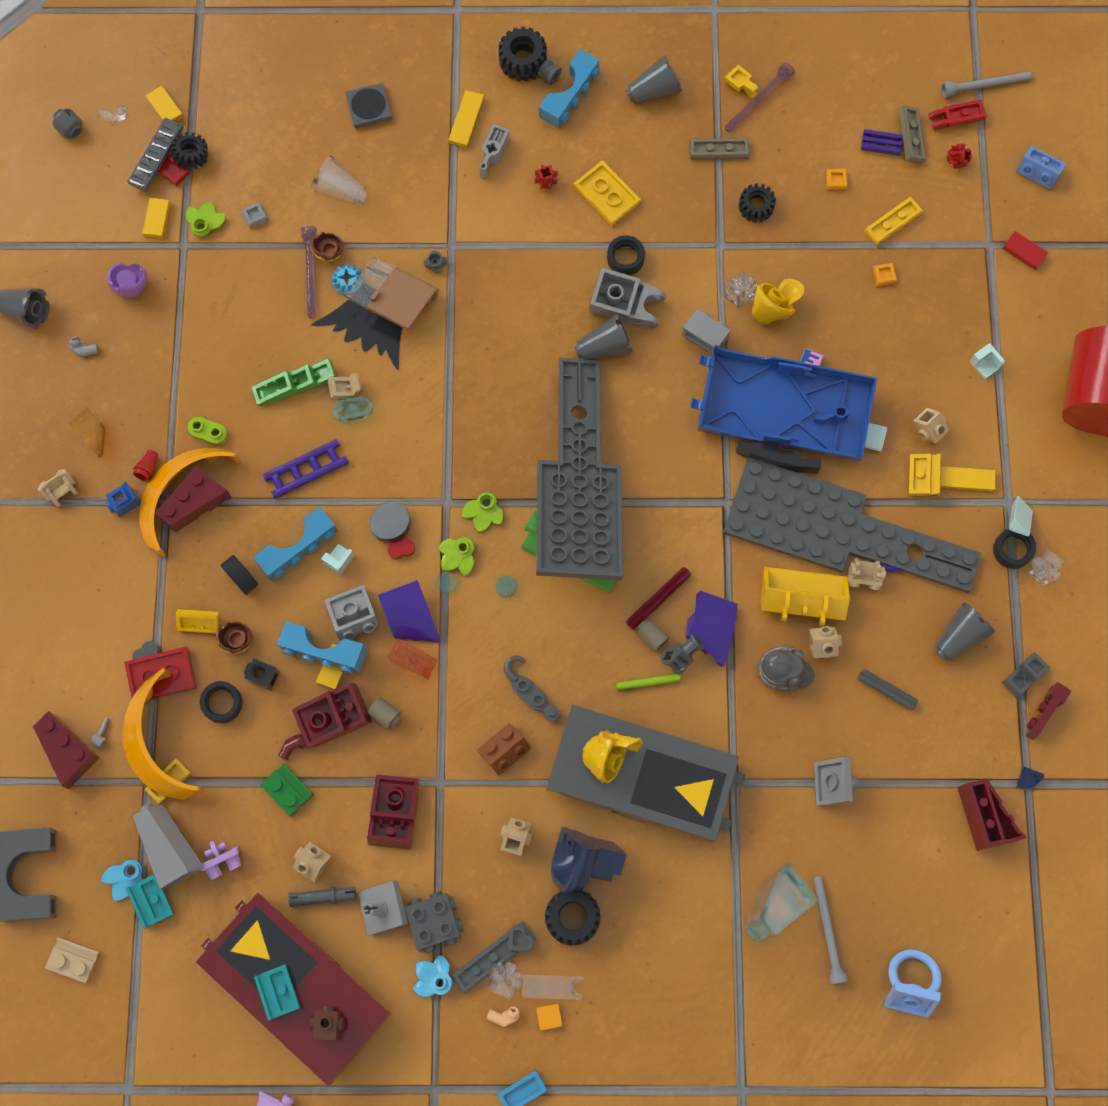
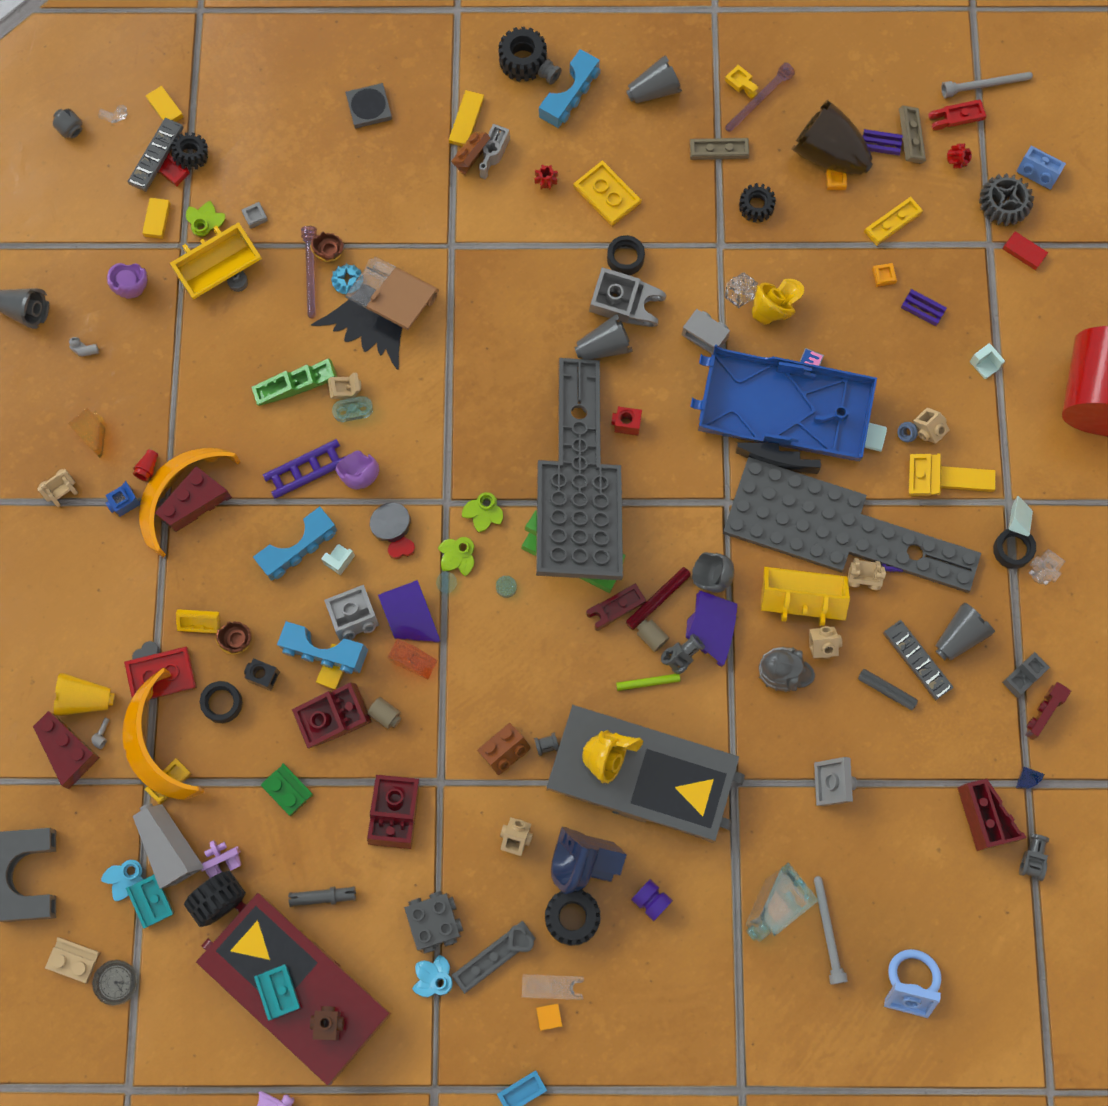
(80, 696): none -> yellow cone
(115, 982): none -> clear smoke tile
(206, 431): lime plate -> none
(214, 898): none -> black tyre
(215, 260): none -> yellow piece
(238, 282): none -> dark grey tile
(239, 574): black tyre -> none
(291, 743): dark red arm -> none
(311, 861): tan brick -> none
(338, 182): clear cone -> none
(357, 470): none -> medium lavender piece
(382, 907): light grey tile -> none
(435, 256): dark grey plate -> none
(470, 151): none -> dark orange bracket
(503, 986): clear brick -> none
(505, 1018): light nougat arm -> none
(529, 691): dark grey piece -> none
(546, 744): none -> dark grey bush
(616, 606): none -> dark red plate
(631, 428): none -> red brick
(652, 900): none -> dark purple wheel
(713, 572): none -> dark grey piece
(834, 142): none -> dark brown cylinder
(902, 434): none -> sand blue plate
(918, 660): none -> tile
(925, 304): none -> dark purple tile
(1014, 208): none -> dark grey gear
(1034, 861): none -> dark grey connector

